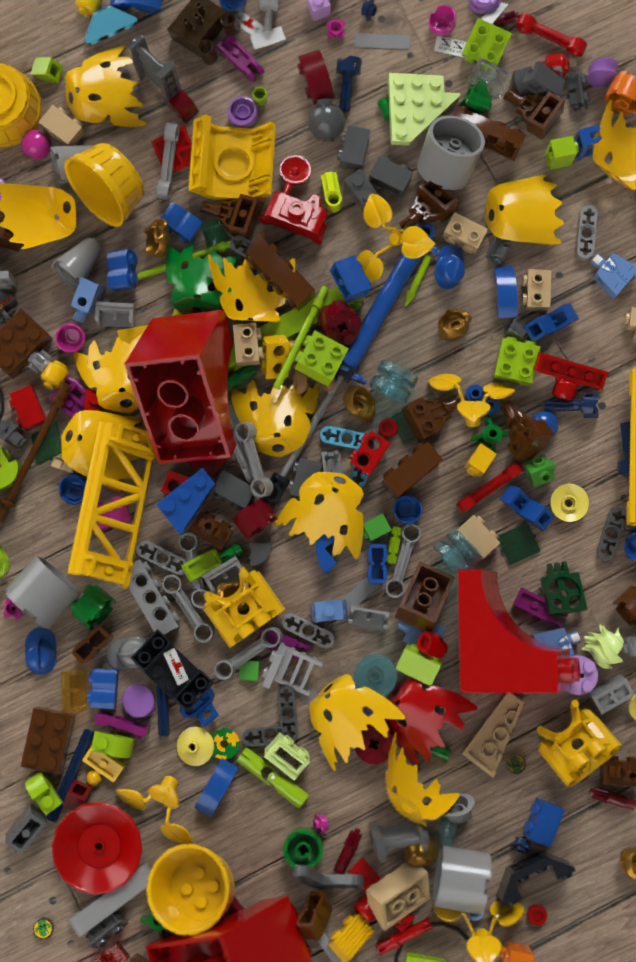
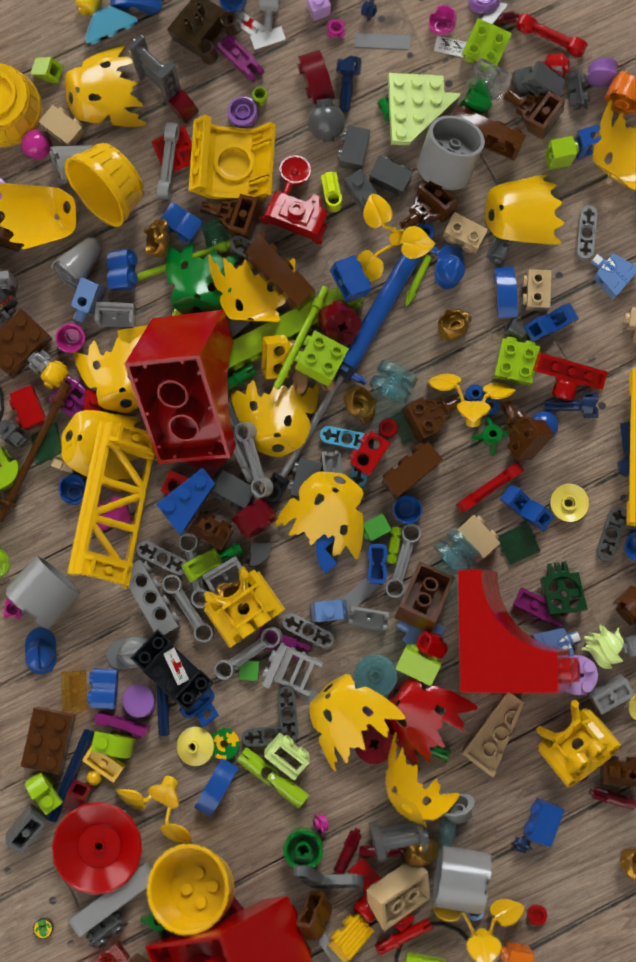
(89, 648): reddish brown brick -> none
(92, 606): green brick -> none
(246, 344): tan brick -> none
(369, 851): none -> dark red piece
(479, 461): yellow brick -> none
(515, 763): clear smoke tile -> none
(520, 871): black slope -> none
(539, 470): bright green brick -> none

